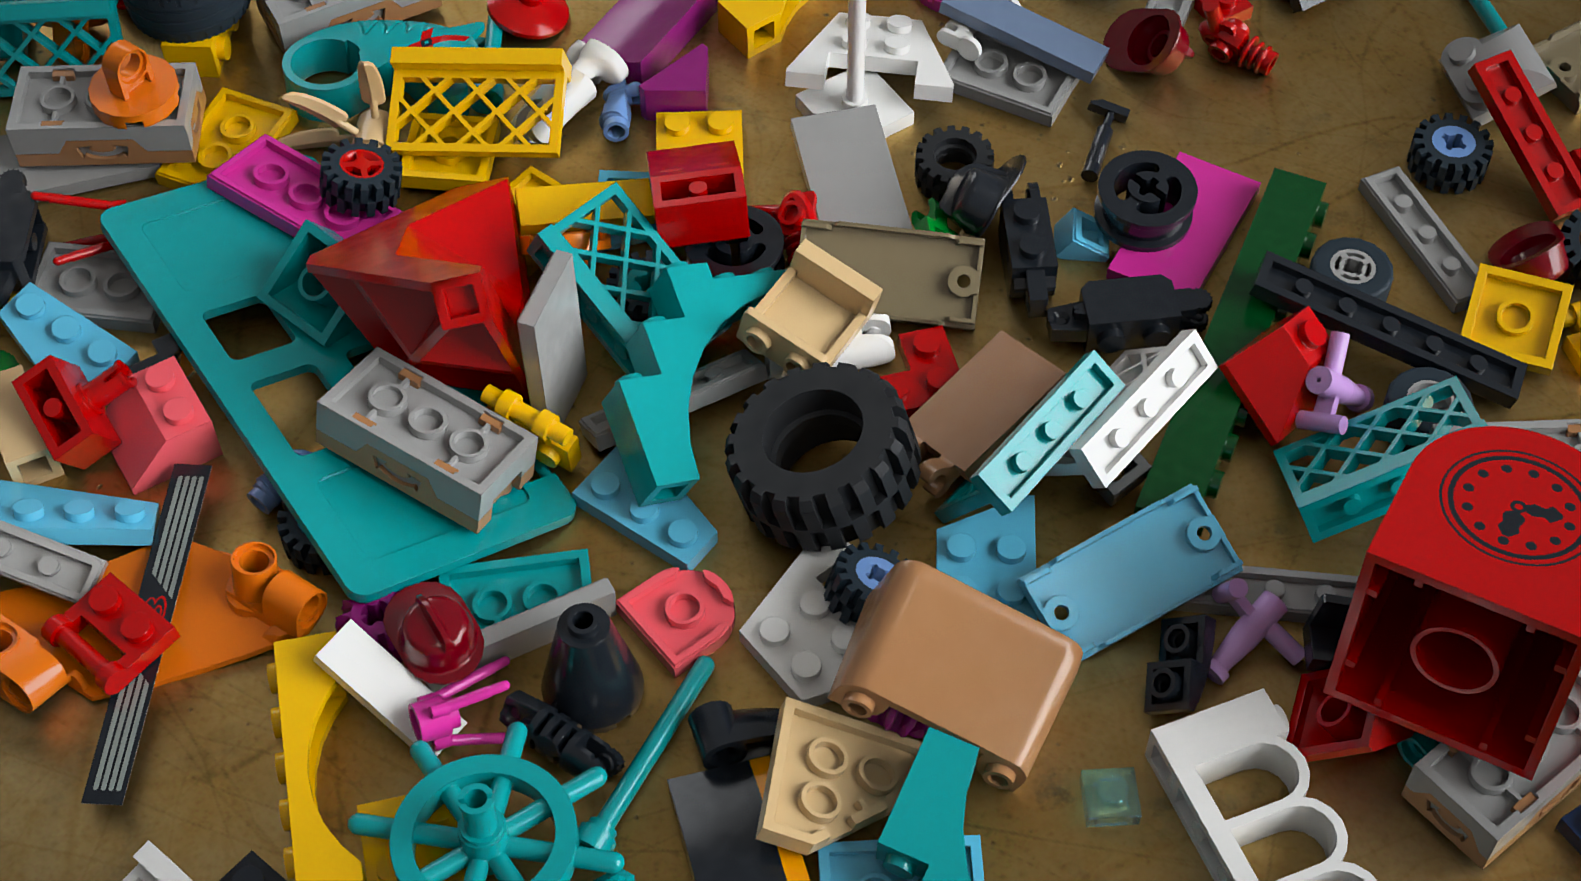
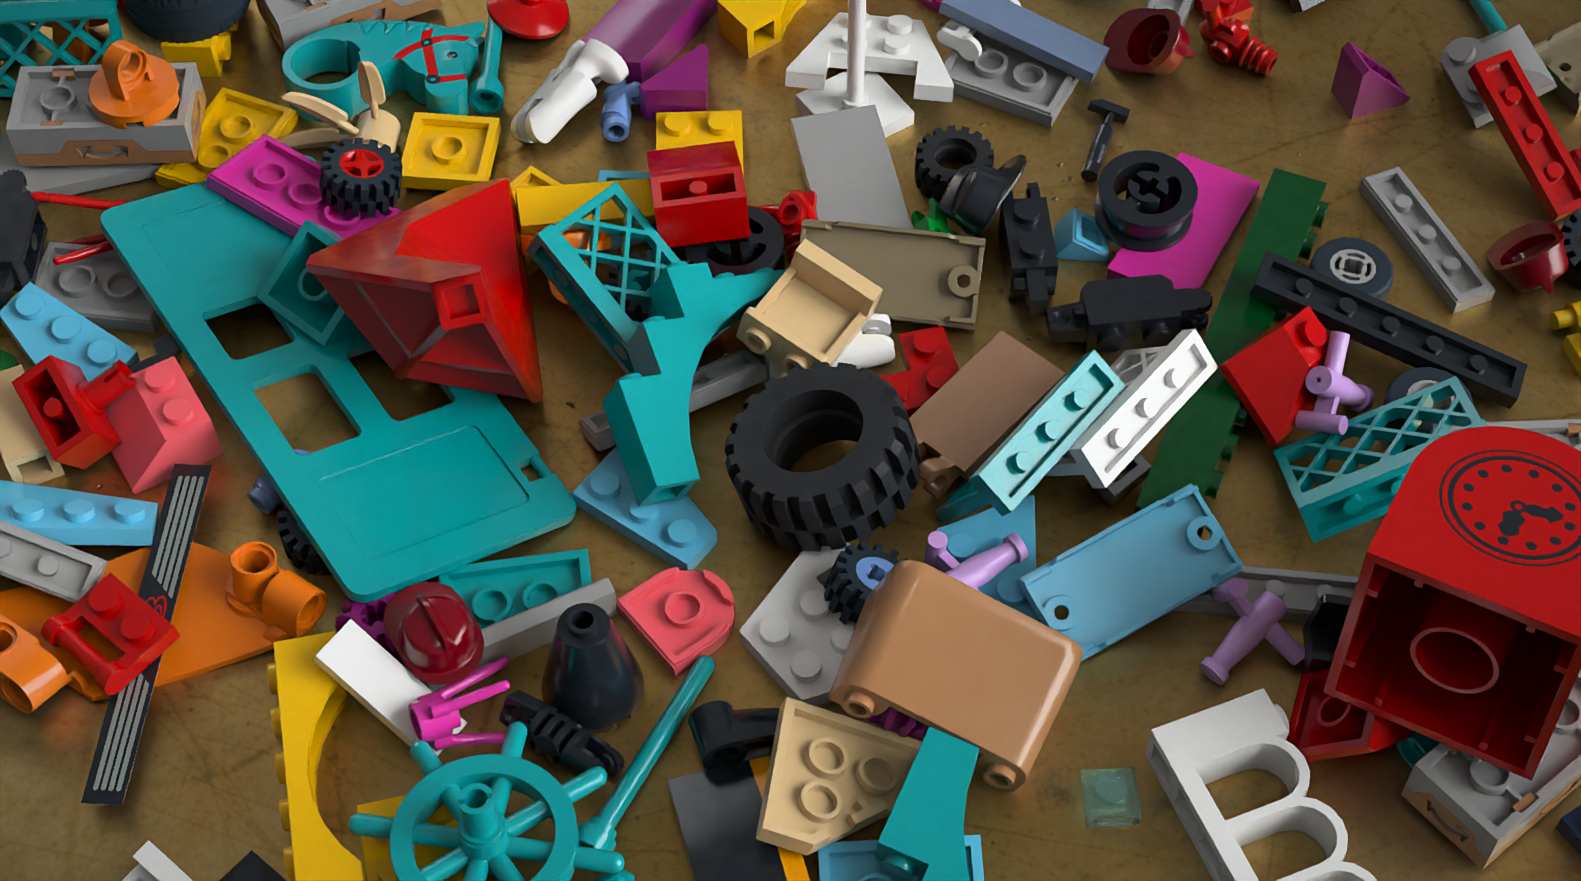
(425, 438): light grey piece -> none
(489, 68): yellow fence -> none
(553, 338): light grey tile -> none
(555, 440): yellow plate -> none
(978, 568): none -> lavender piece
(1183, 665): black slope -> none
(1365, 84): none -> magenta slope
(1450, 153): black wheel -> none
(1518, 315): yellow plate -> none

